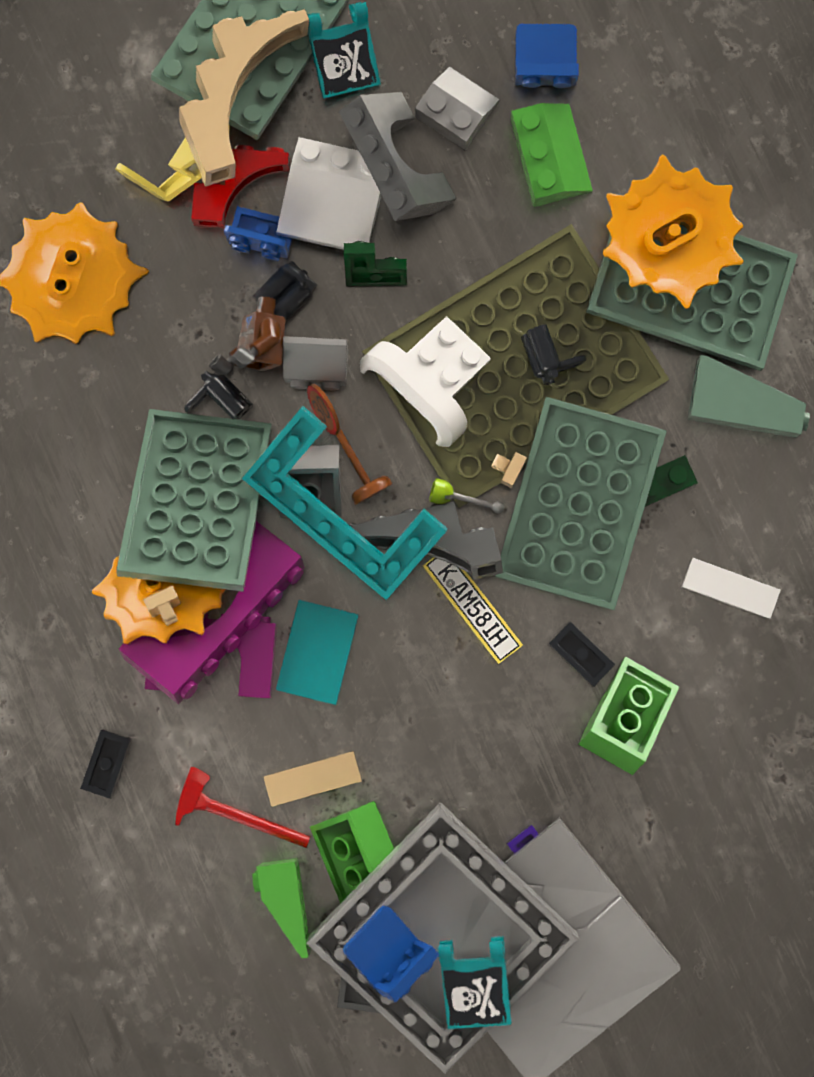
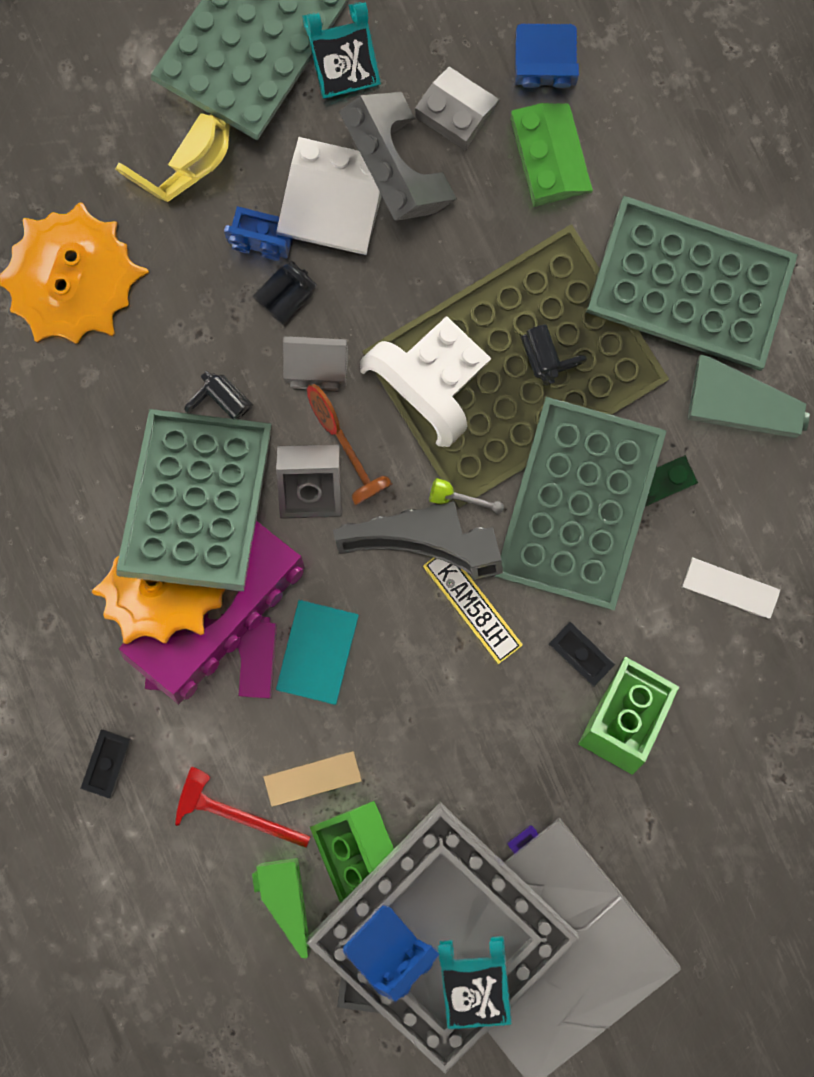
(163, 604): tan tile -> none
(214, 201): red arch -> none
(219, 81): tan arch -> none
(259, 341): reddish brown torso -> none
(366, 270): dark green plate -> none
(378, 570): teal plate -> none
(510, 468): tan tile -> none
(654, 212): light orange piece -> none

